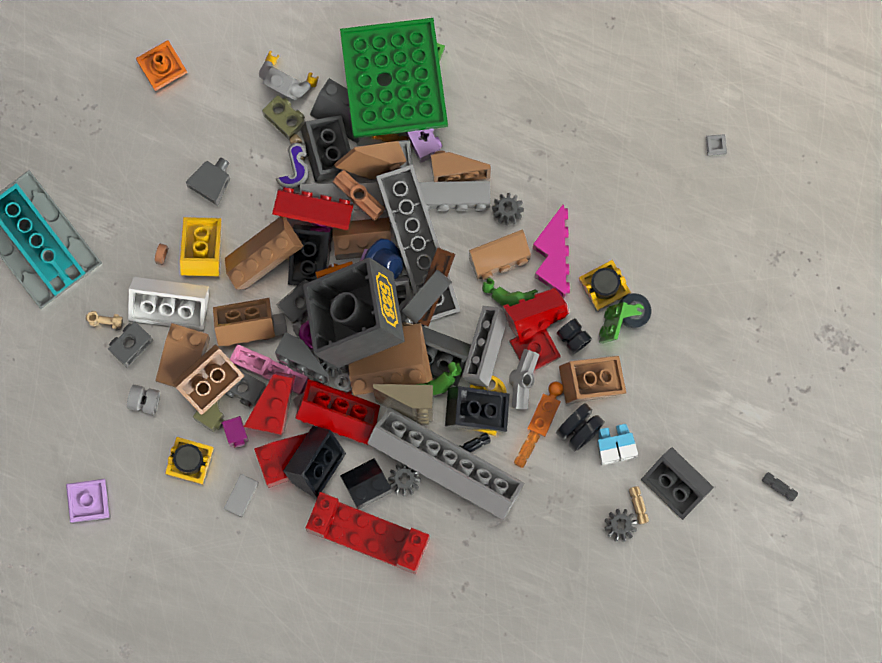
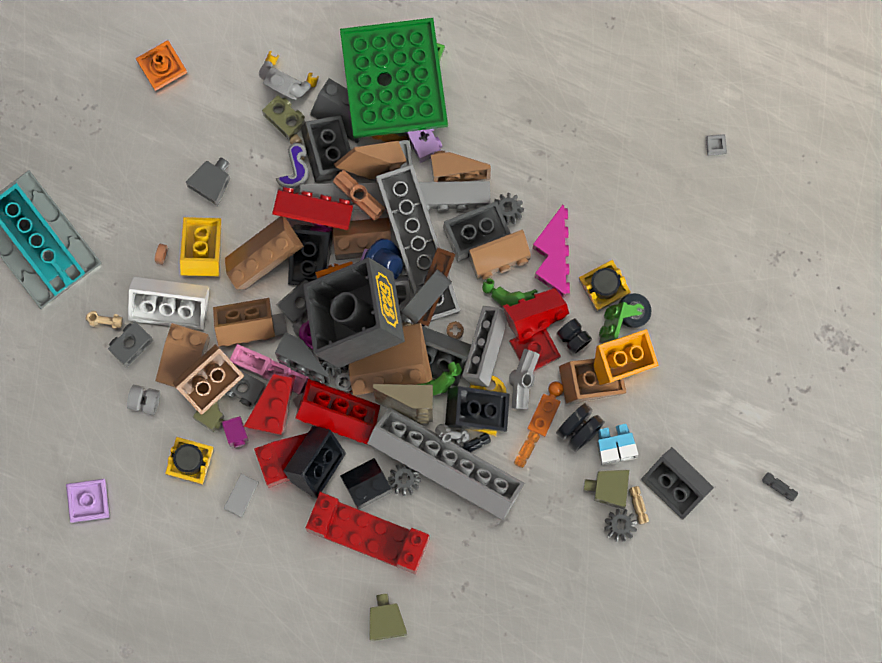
(386, 620): none -> olive torso
(445, 434): none -> light grey bar
(459, 326): none -> medium nougat bush
(475, 229): none -> dark grey slope
(609, 487): none -> olive torso
(624, 357): none -> light orange slope

